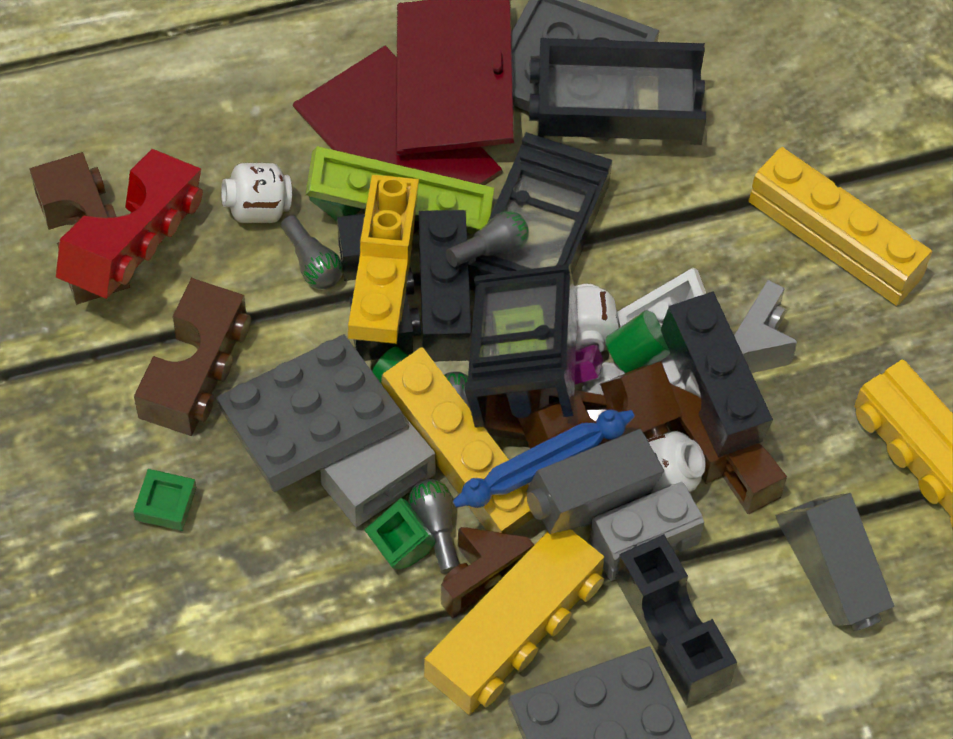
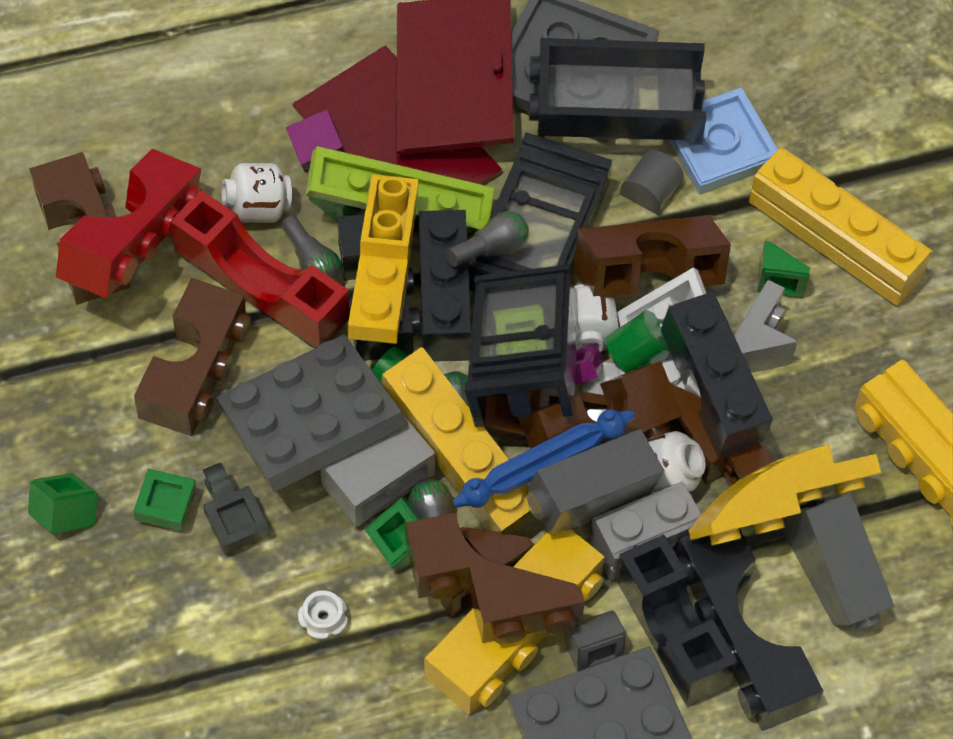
(62, 503): none -> green slope
(221, 246): none -> red arch
(232, 513): none -> pearl dark grey plate
(314, 132): none -> magenta tile
(323, 602): none -> white plate
(503, 597): none -> reddish brown arch
(595, 640): none -> dark grey brick
(615, 255): none -> reddish brown arch
(653, 181): none -> dark grey brick
(732, 143): none -> light blue tile
(772, 678): none -> black arch
(776, 492): none -> yellow slope
(783, 270): none -> green slope

